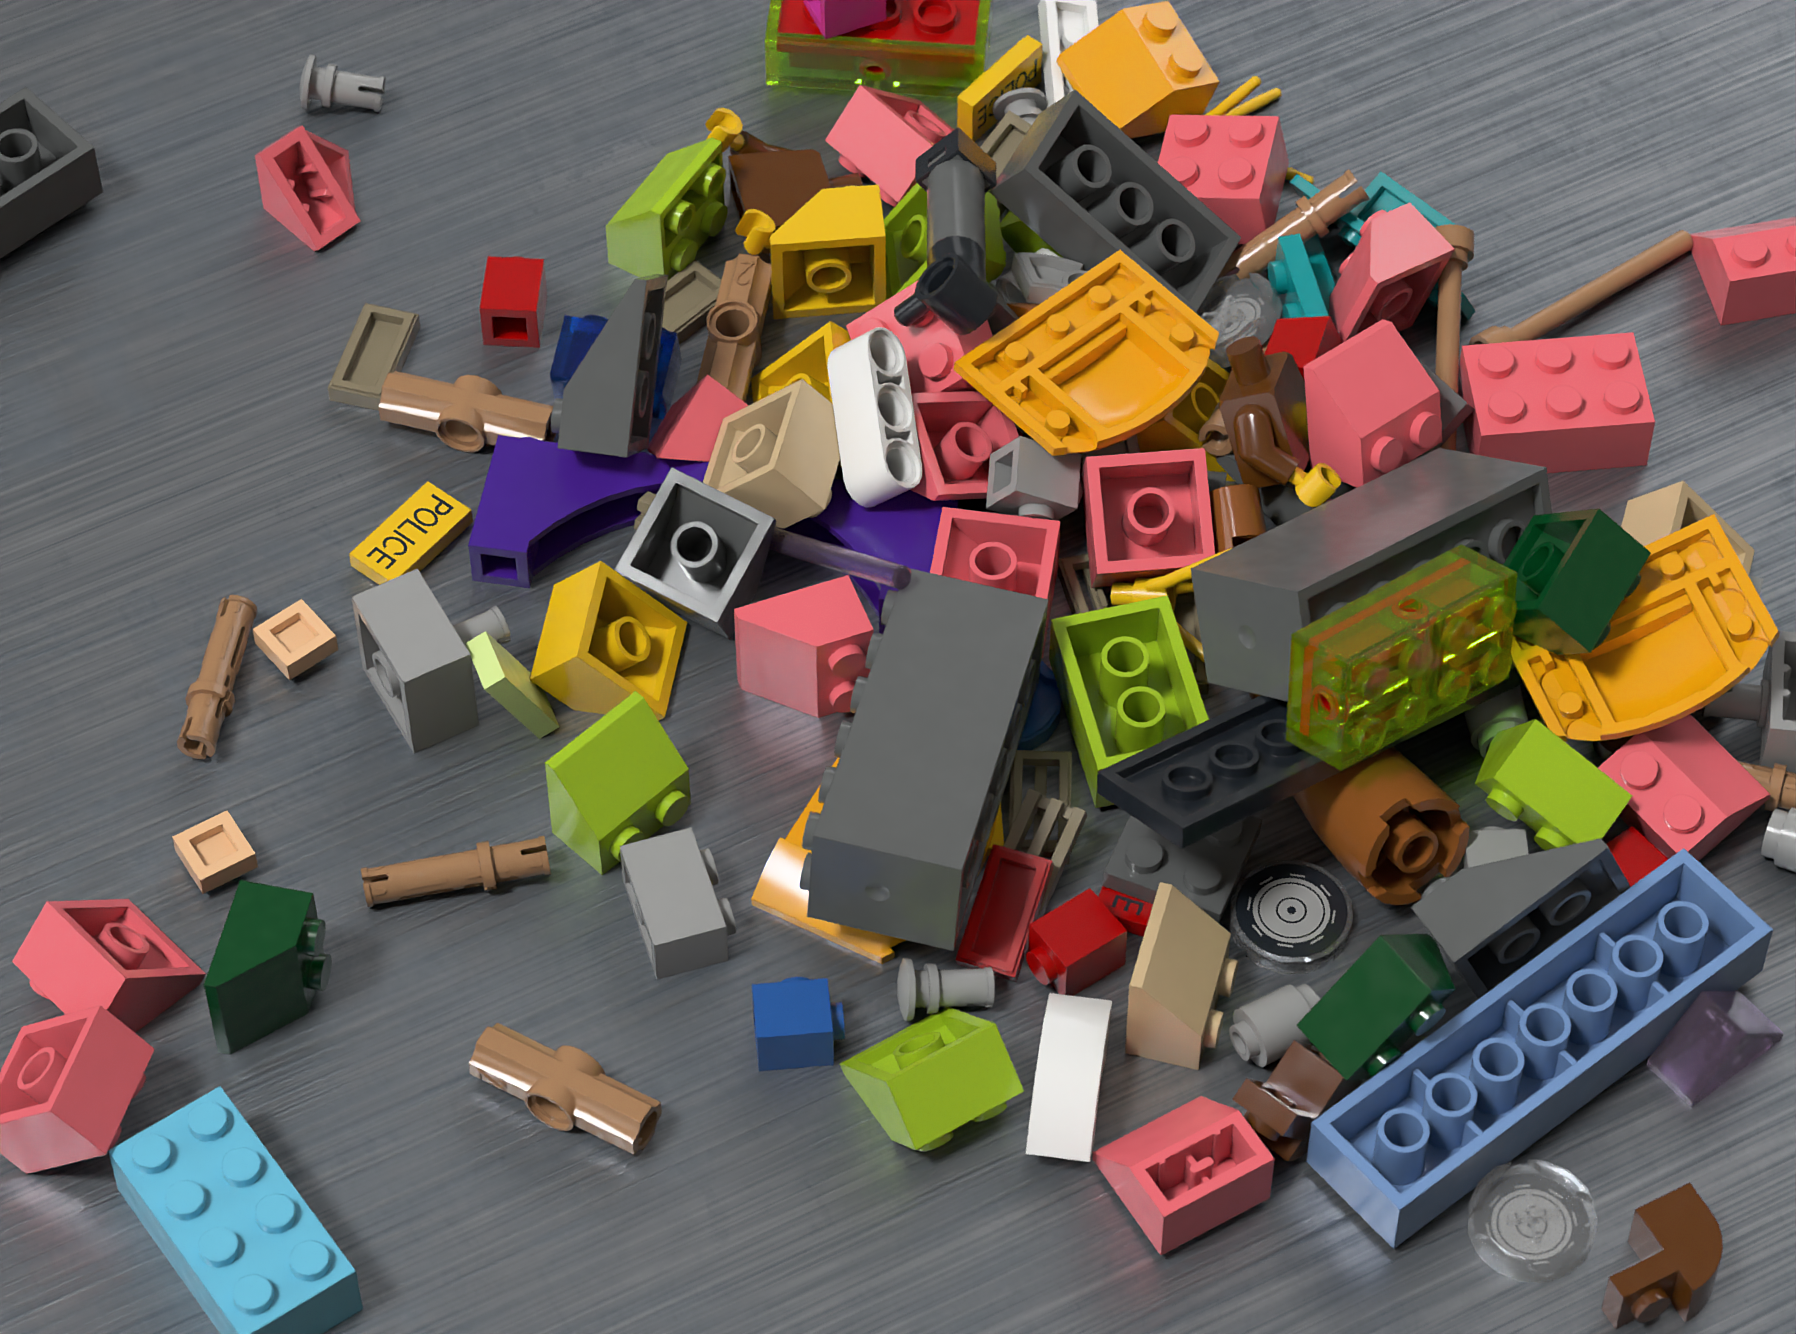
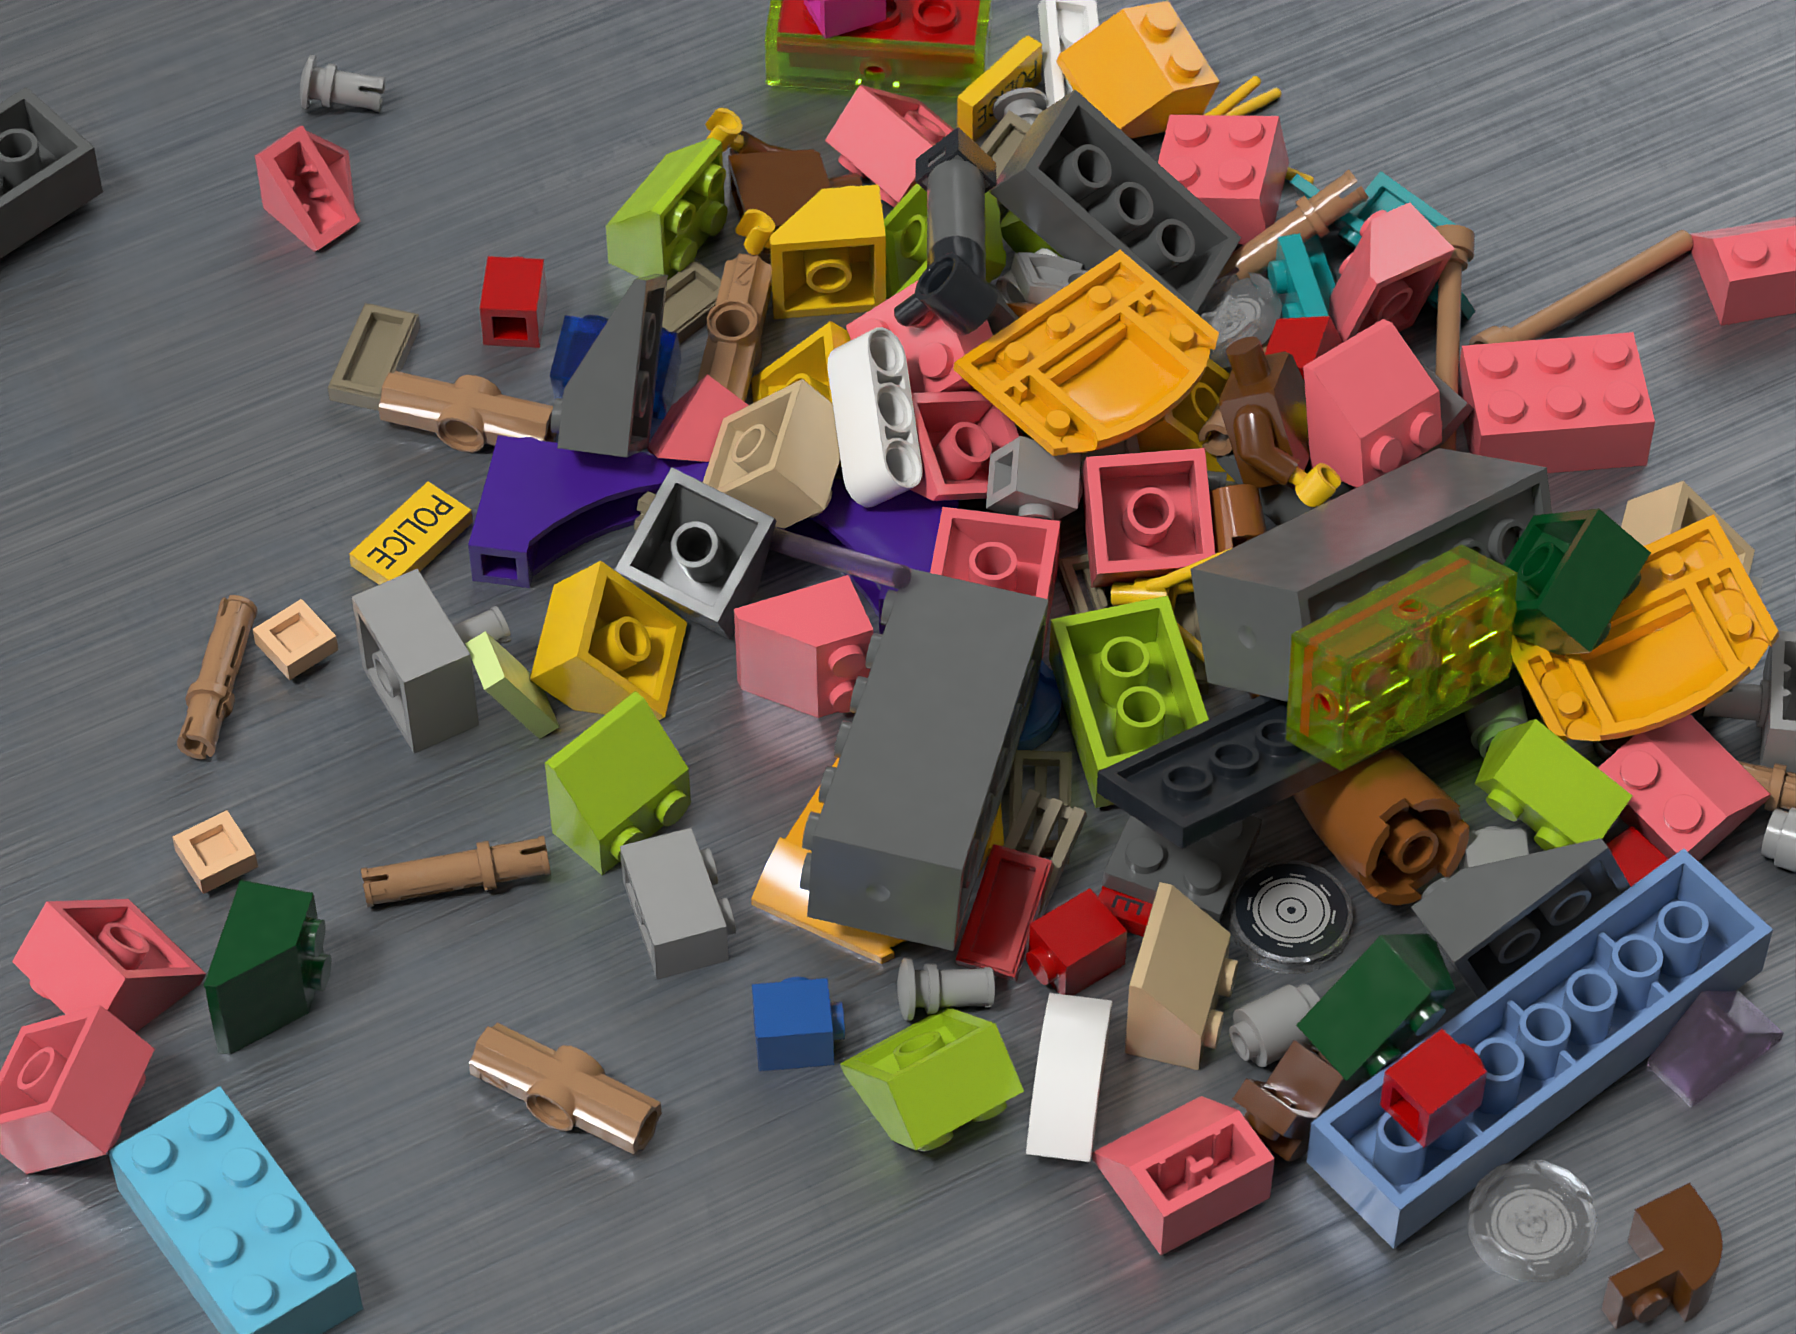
(1434, 1087): none -> red brick

